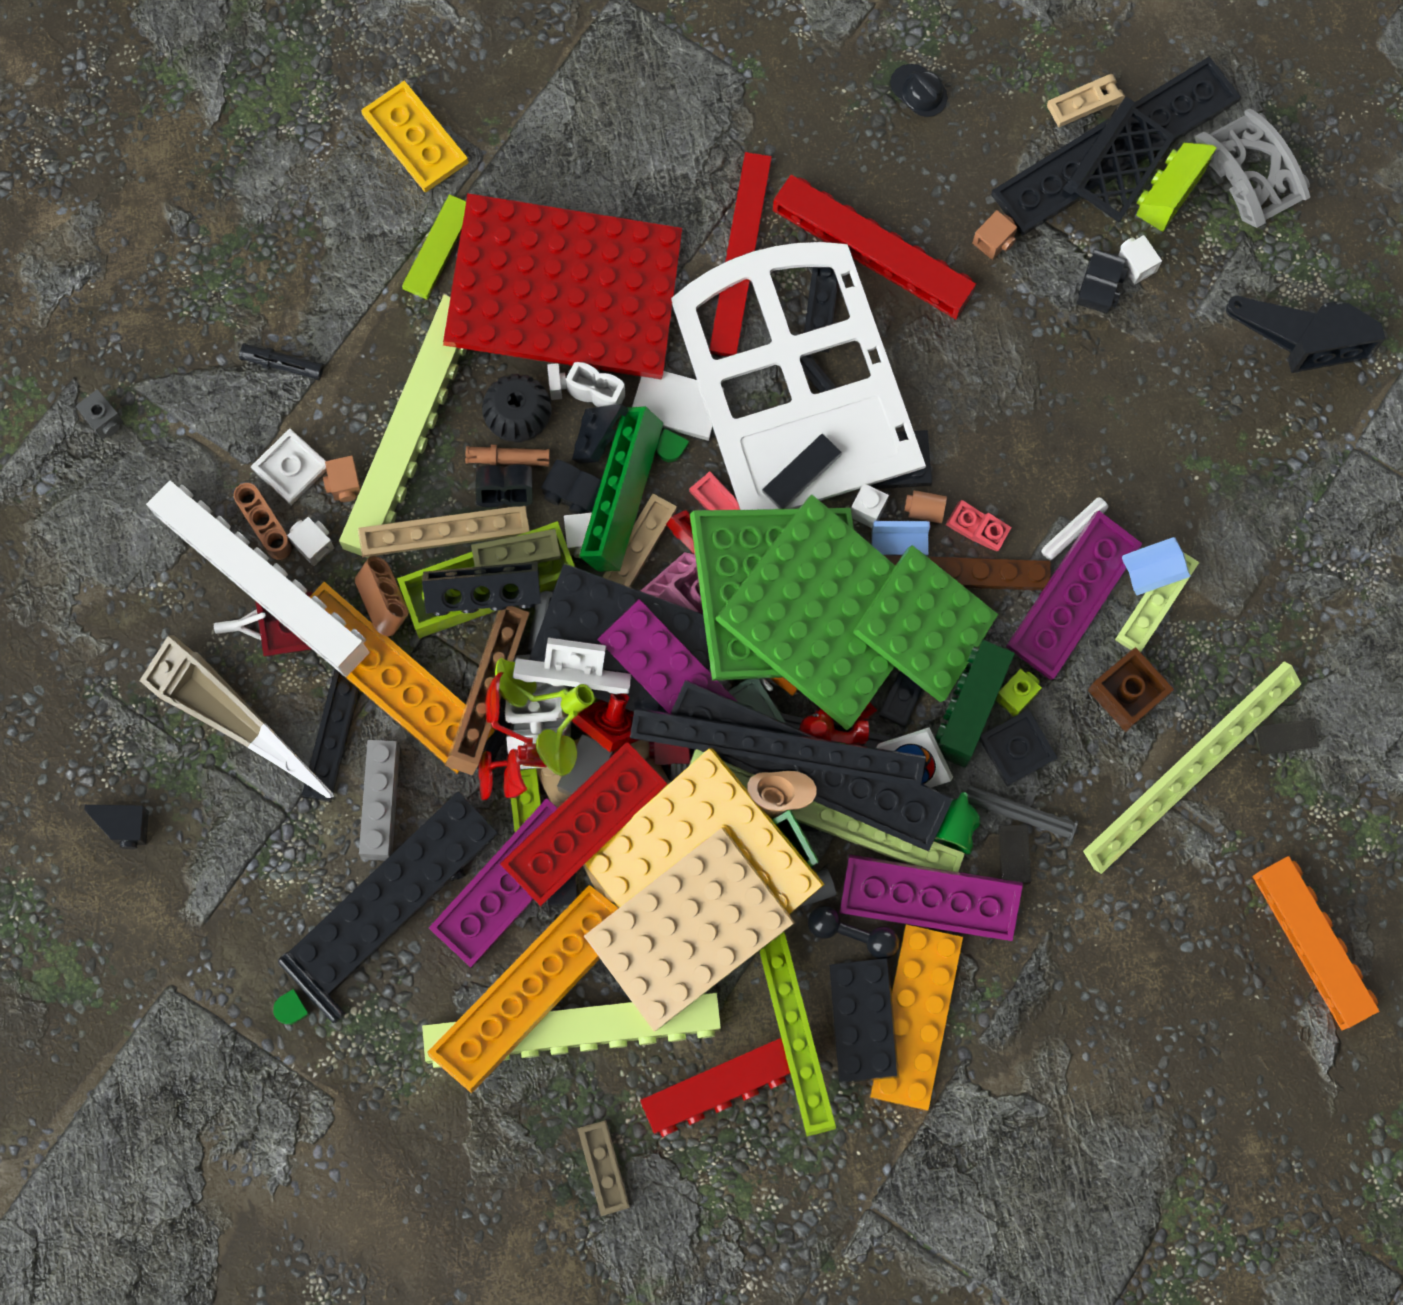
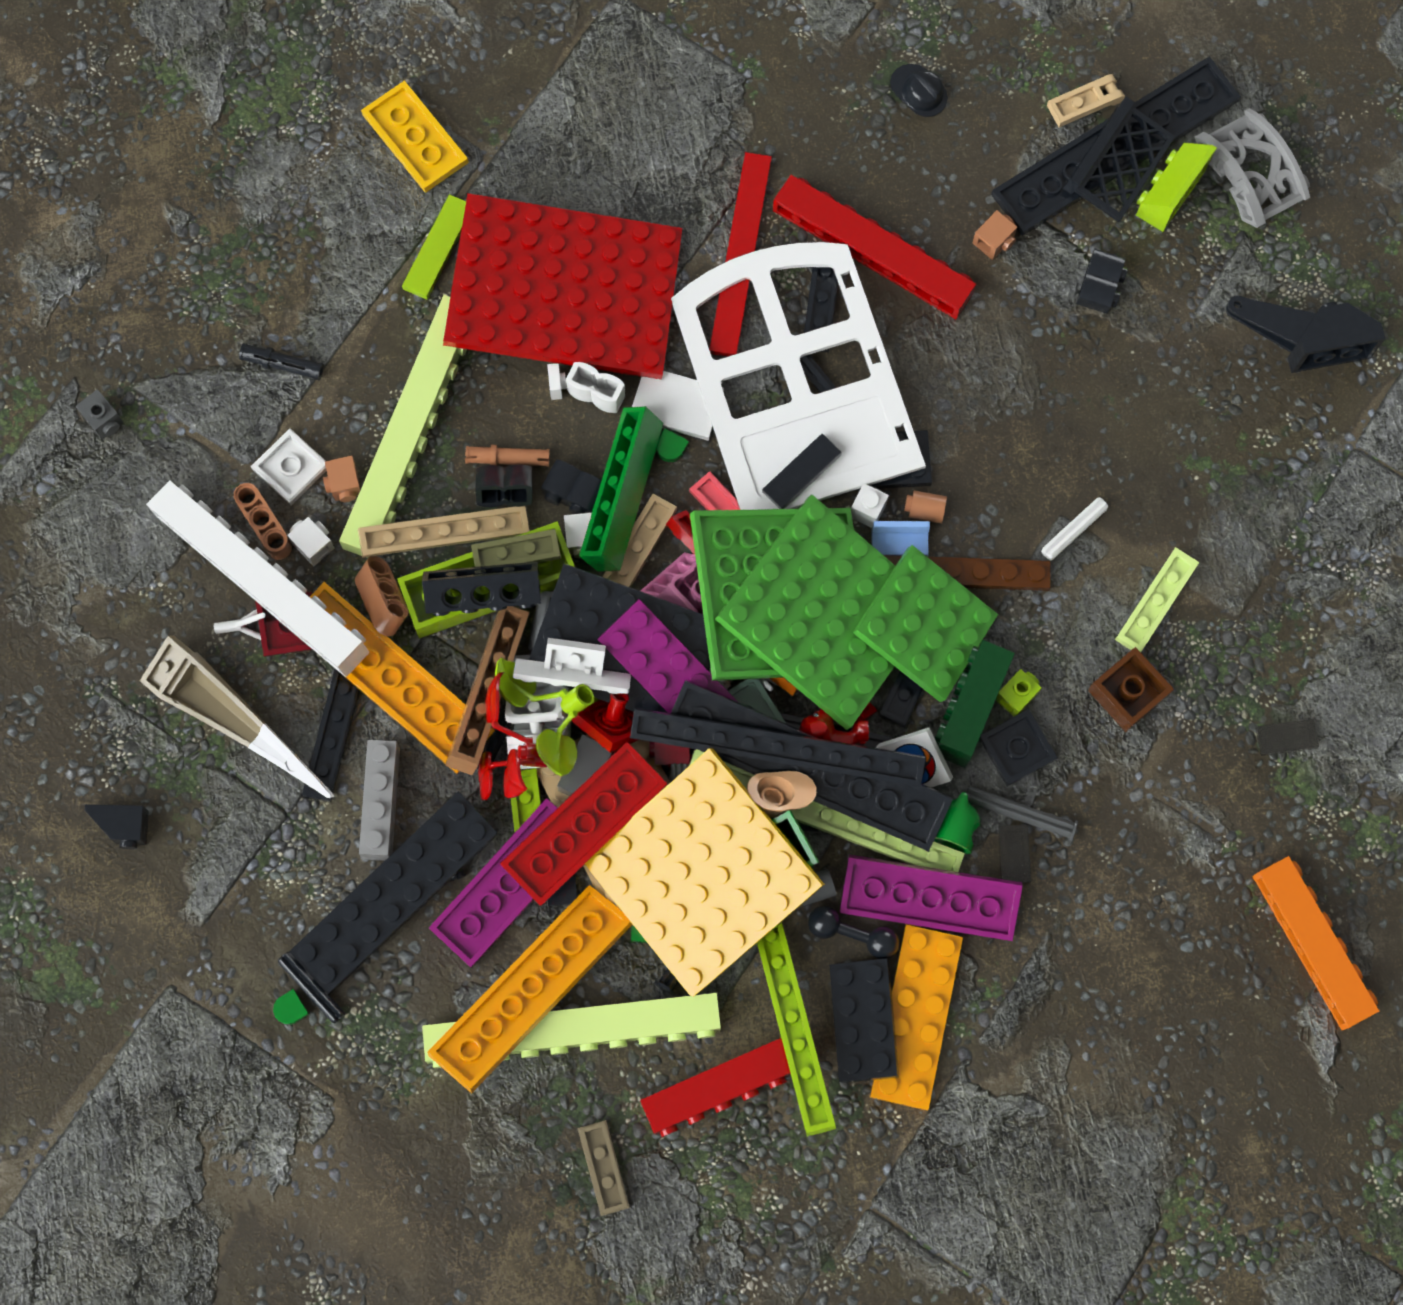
(520, 422): black wheel -> none
(596, 432): black wing -> none
(689, 929): tan plate -> none
(978, 526): coral slope -> none
(1073, 595): magenta plate -> none
(1140, 258): white brick -> none
(1156, 566): light blue panel -> none
(1192, 767): yellowish green plate -> none

